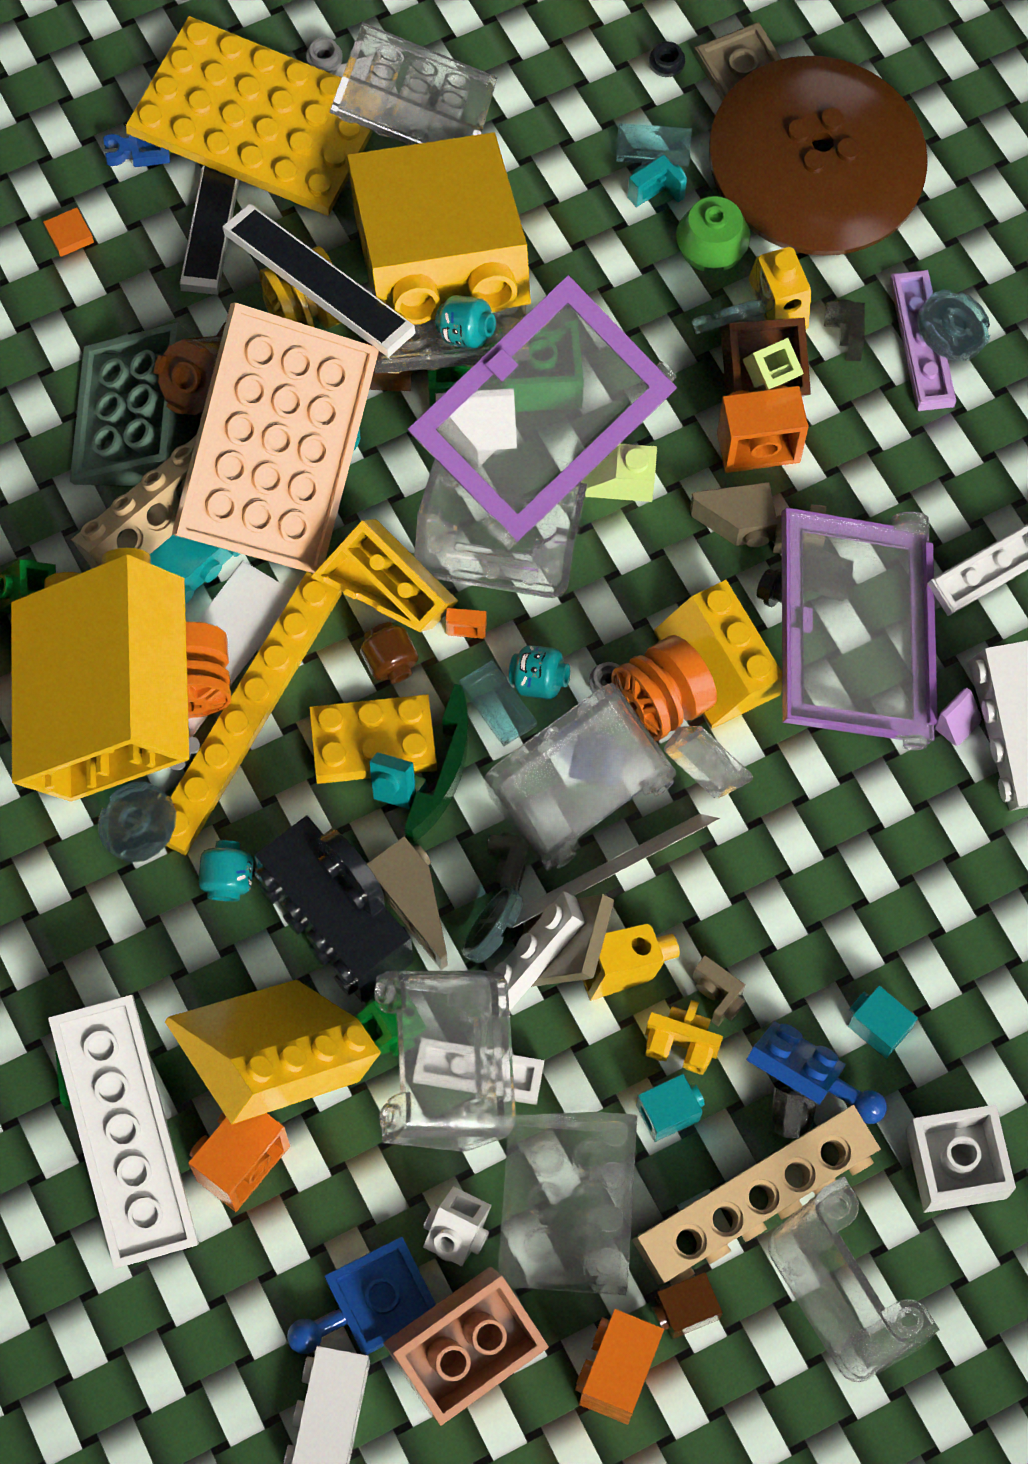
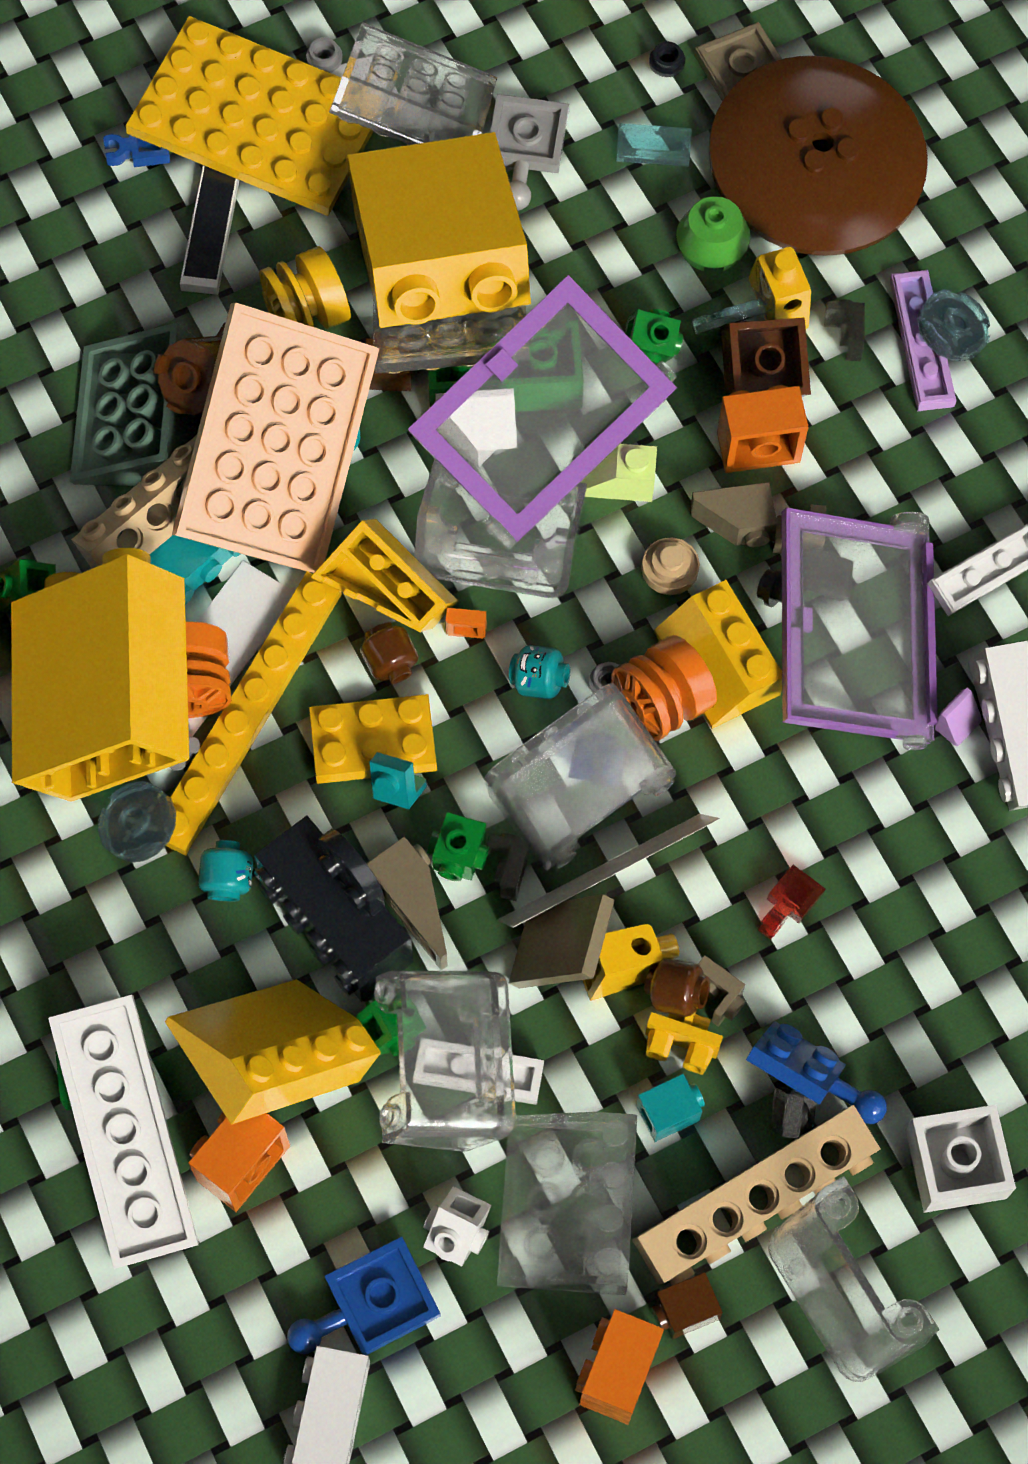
(68, 232): orange tile -> none
(319, 280): black tile -> none
(428, 808): dark green slope -> none
(458, 847): none -> green brick
(465, 321): teal head -> none
(465, 1345): nougat brick -> none
(487, 929): tile -> none
(498, 703): clear light blue tile -> none
(529, 138): none -> light grey plate
(541, 945): white plate -> none
(652, 179): teal bracket -> none
(655, 334): none -> green brick
(670, 566): none -> tan plate
(677, 987): none -> reddish brown head
(706, 761): clear slope -> none
(773, 365): yellowish green brick -> none
(793, 898): none -> clear red plate
(881, 1020): teal brick -> none

